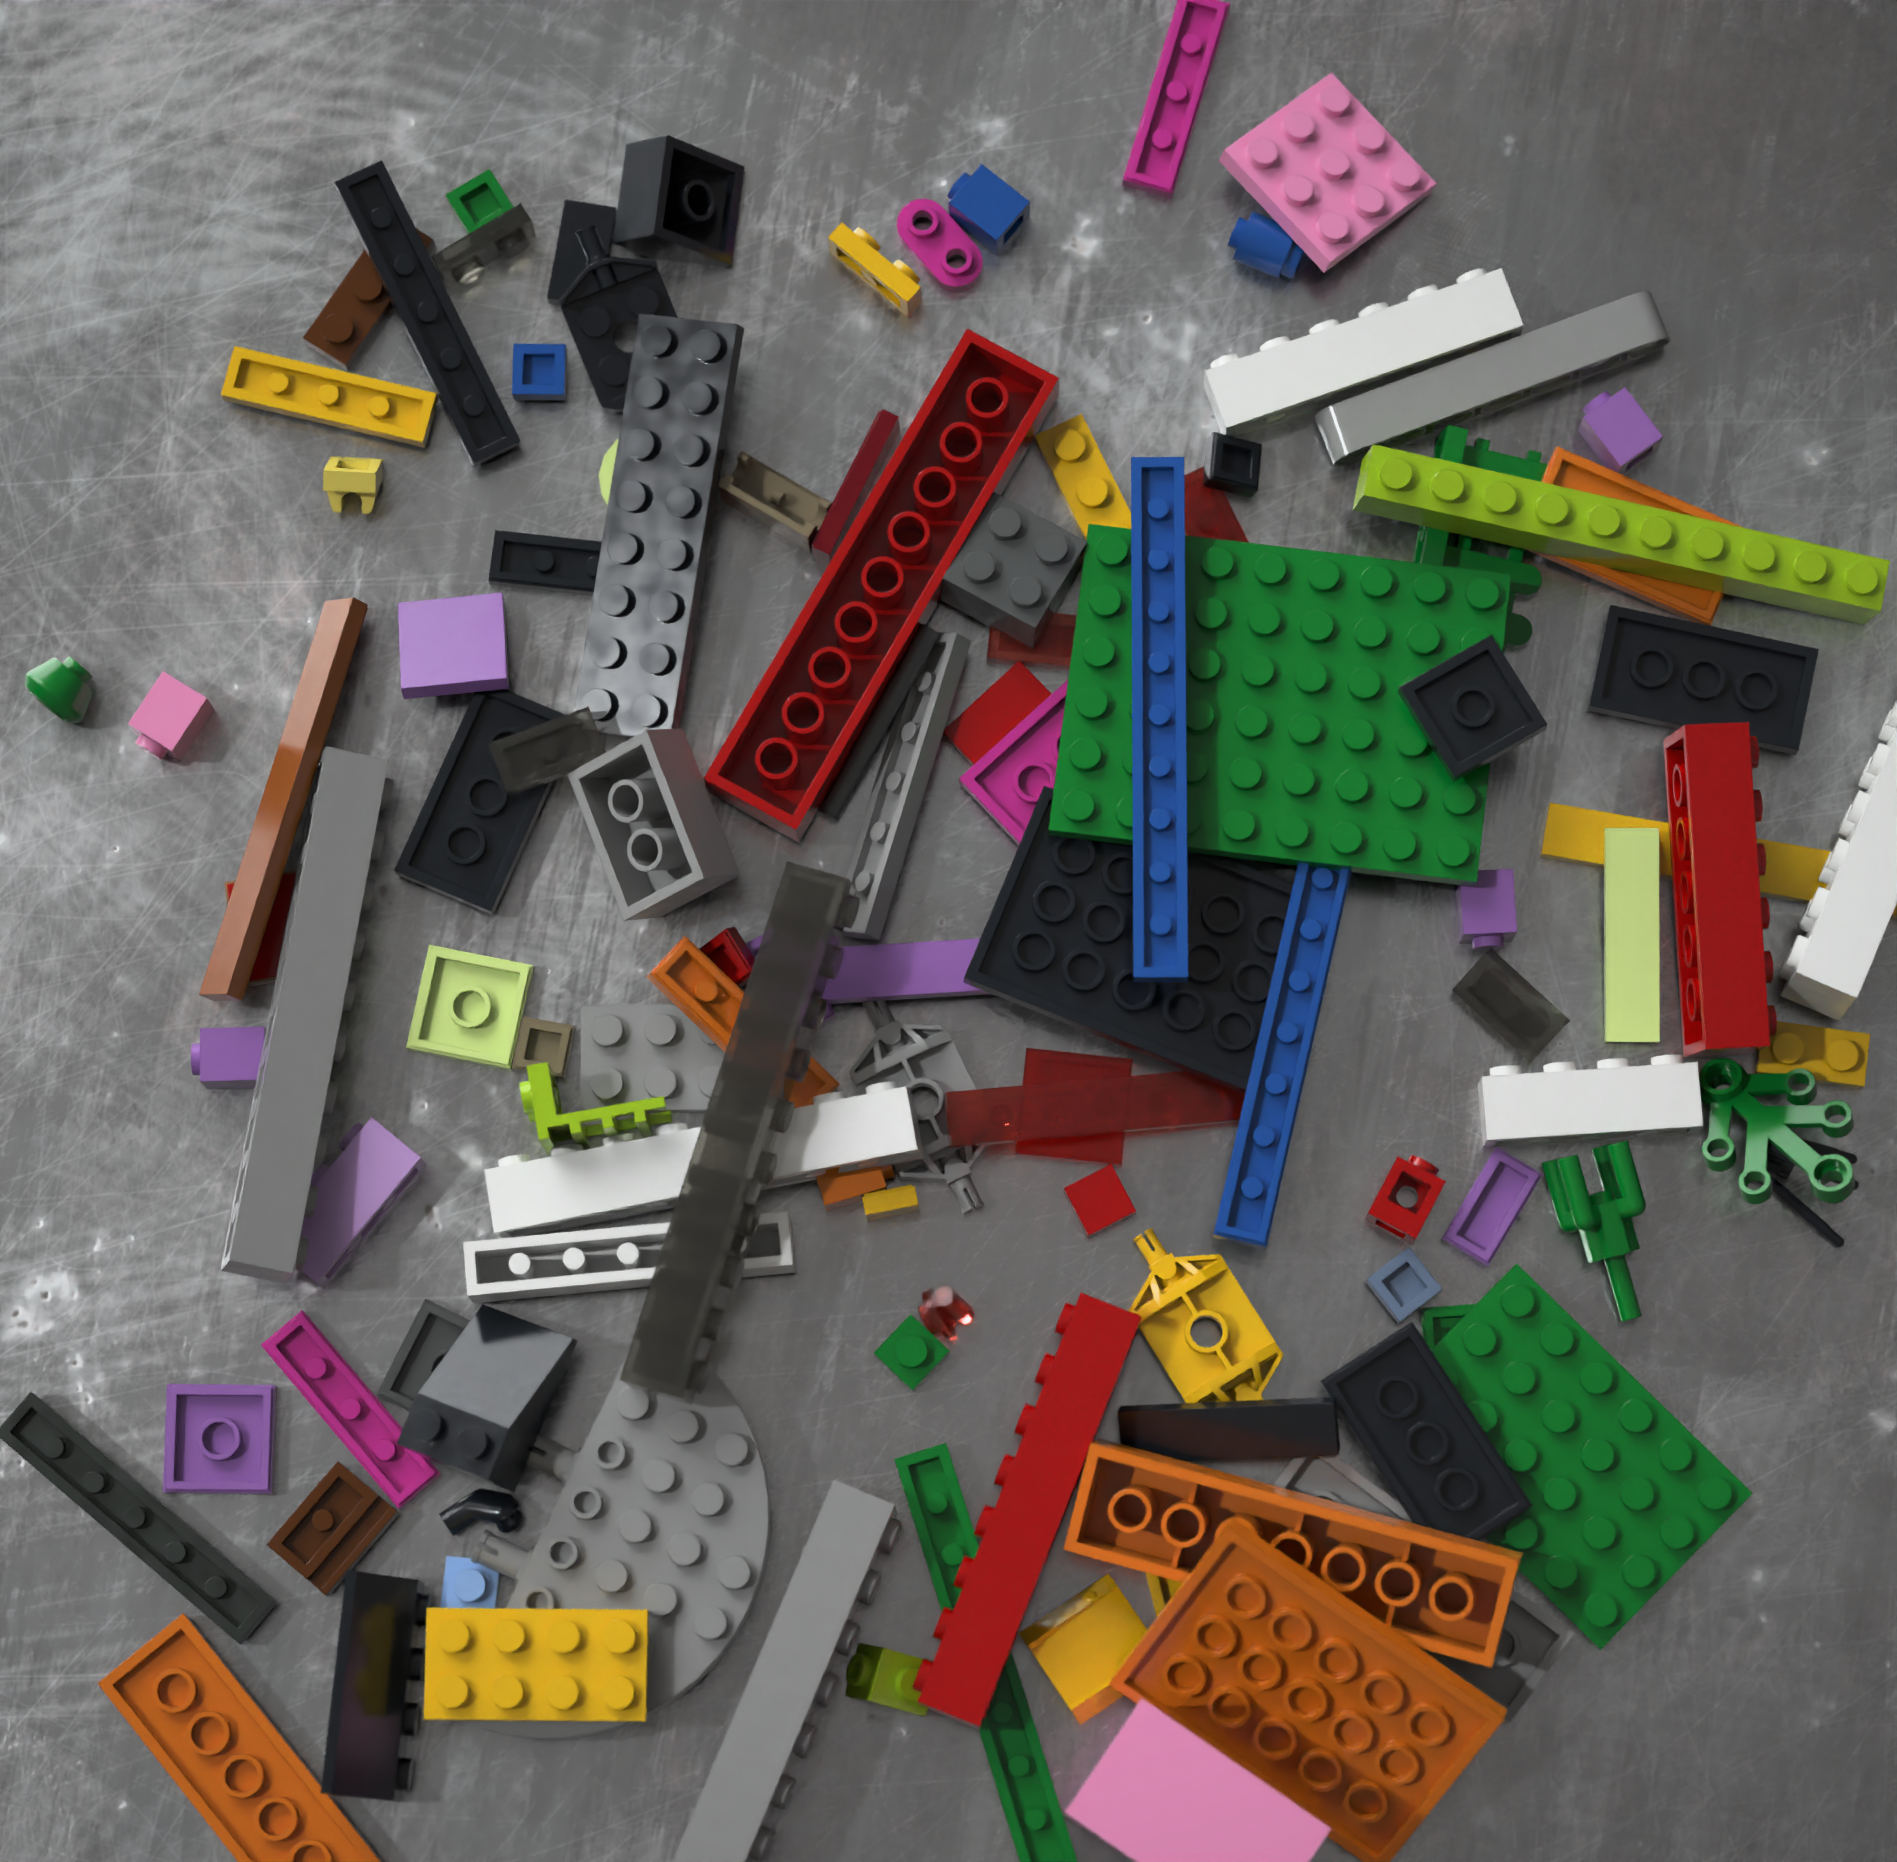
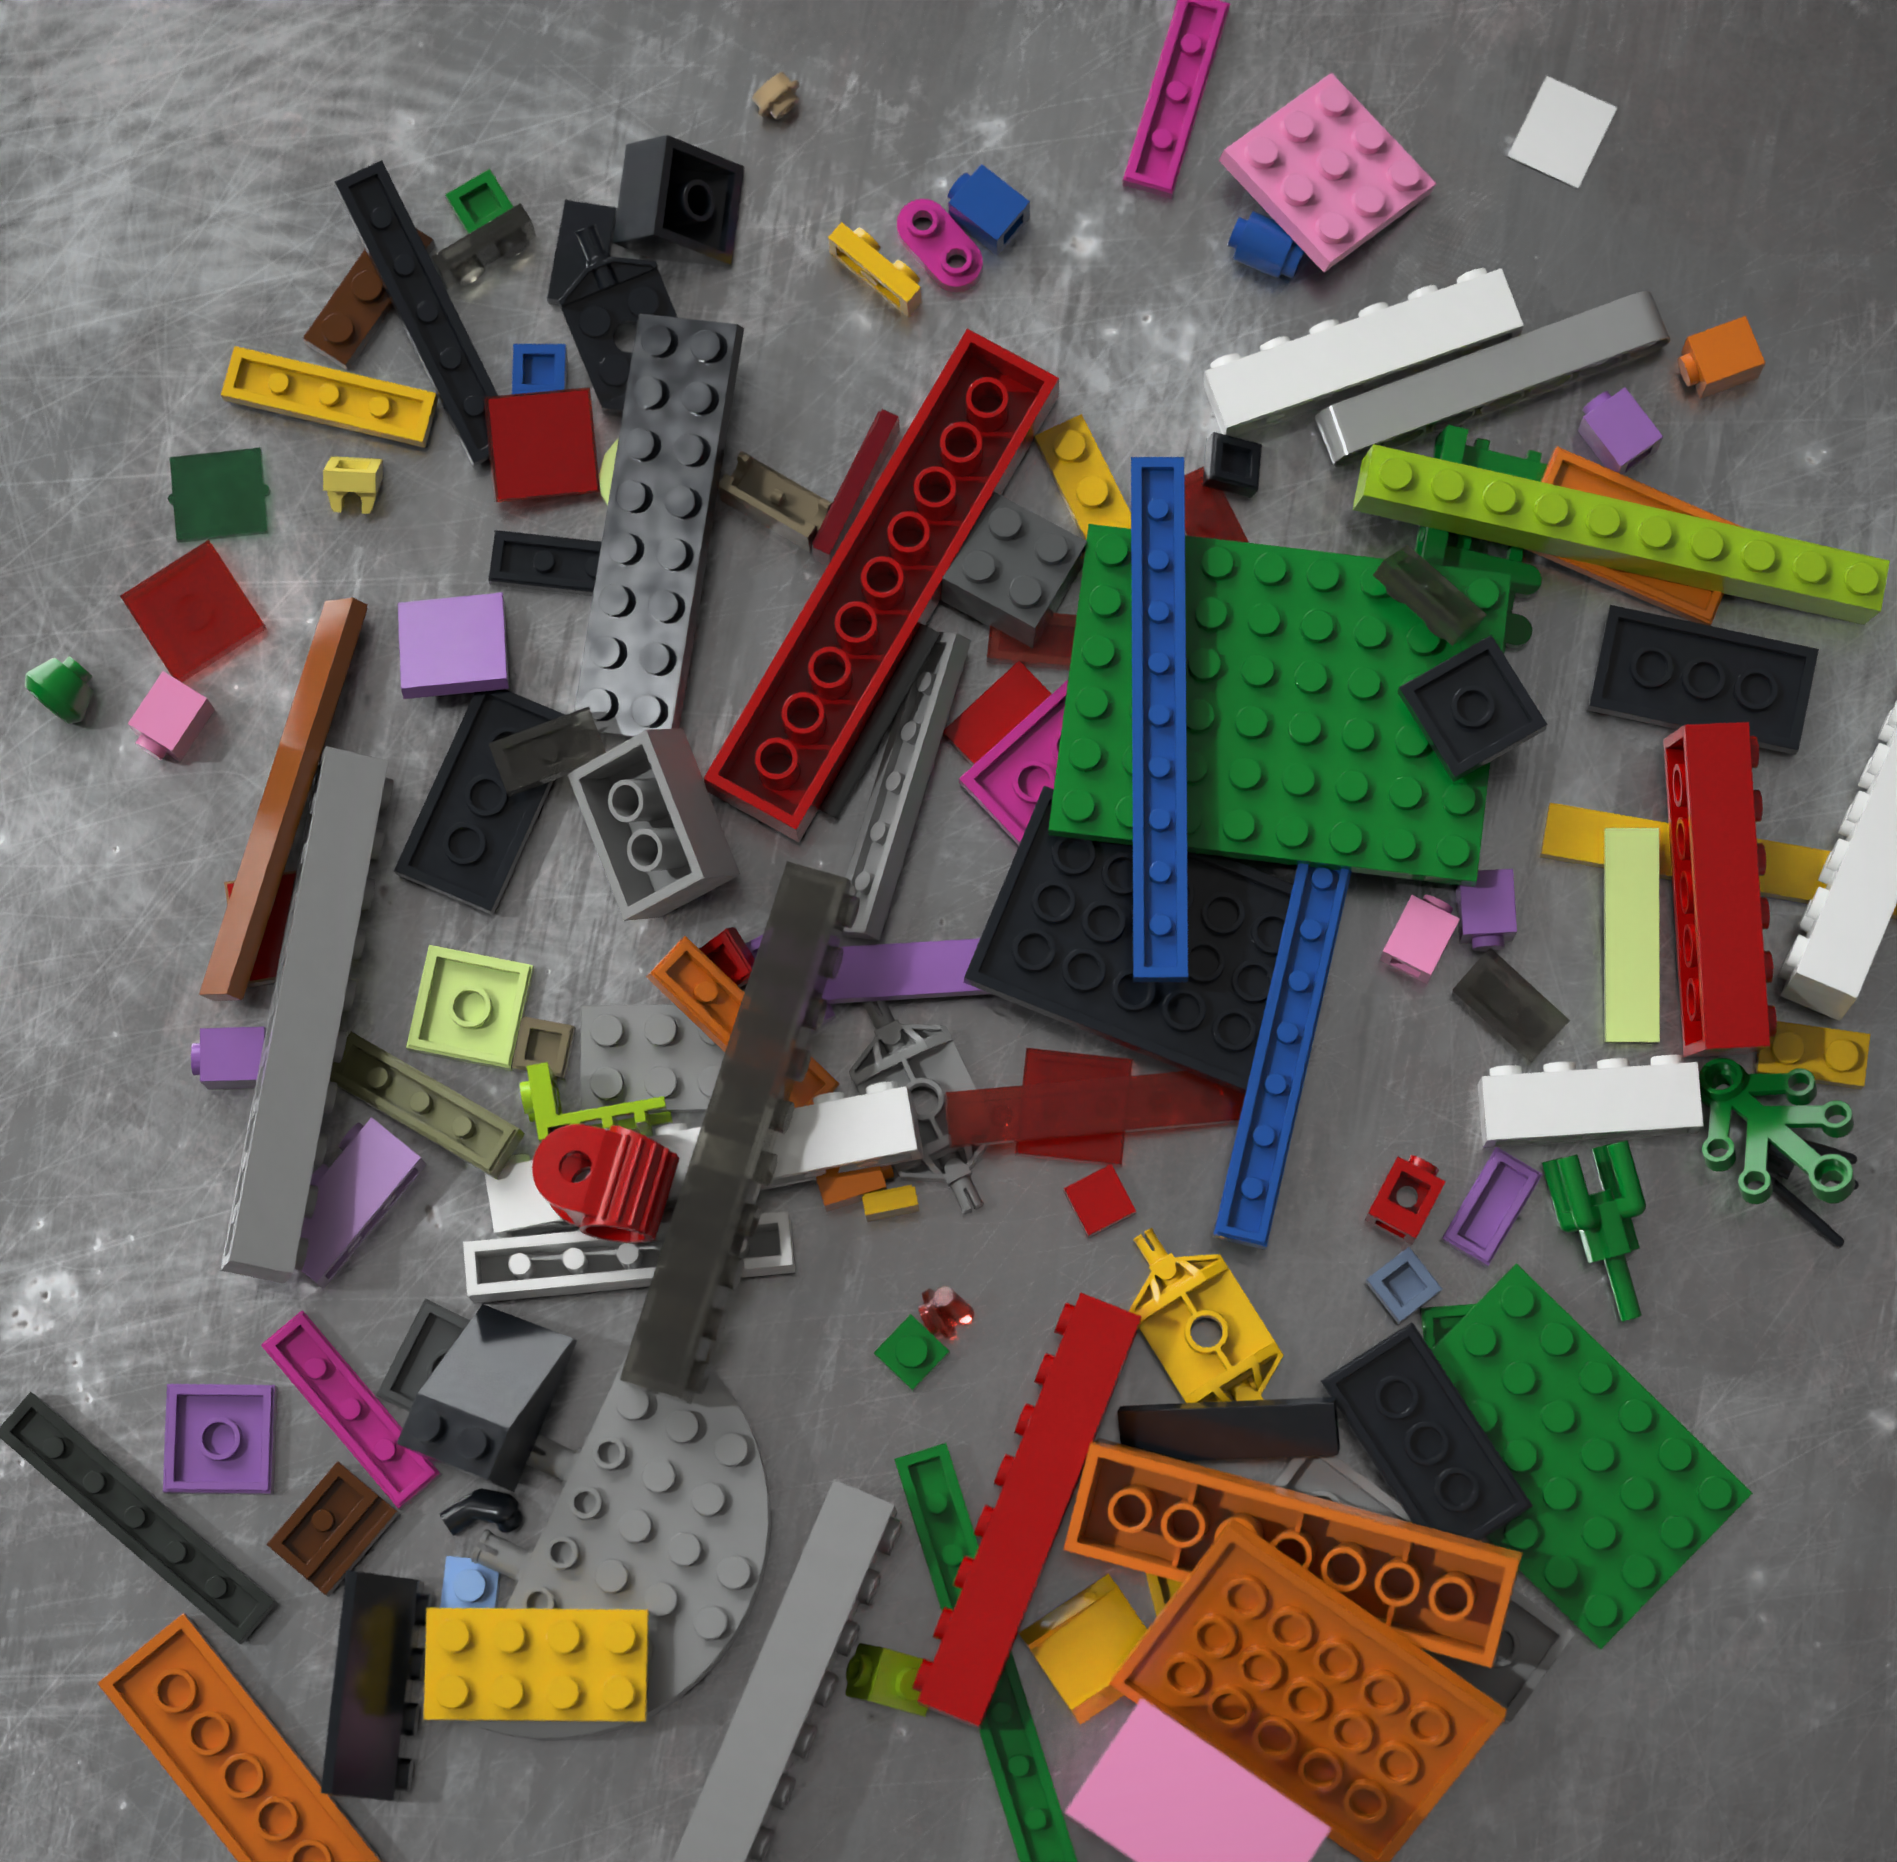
(193, 612): none -> clear red tile
(219, 495): none -> clear green piece
(425, 1106): none -> olive tile
(541, 444): none -> red tile
(624, 1189): none -> red piece
(776, 96): none -> tan plate
(1420, 937): none -> bright pink brick
(1429, 595): none -> clear smoke plate
(1562, 132): none -> white sticker
(1721, 358): none -> orange brick

